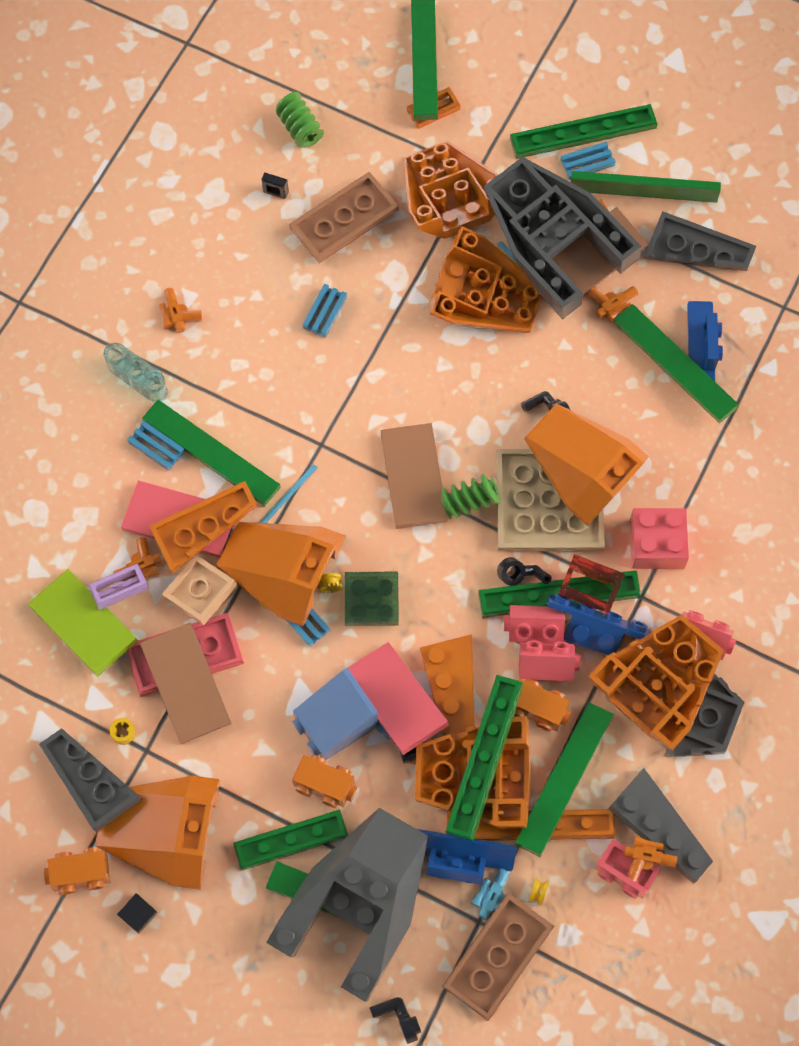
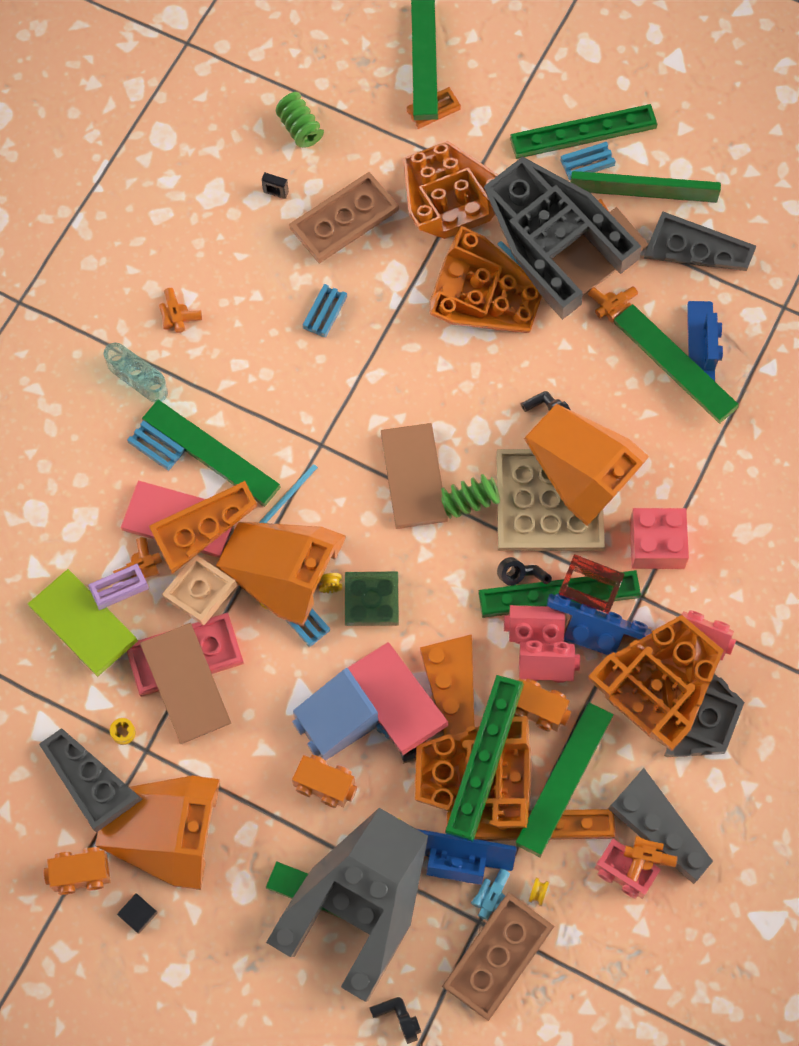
(290, 840): green tile -> none

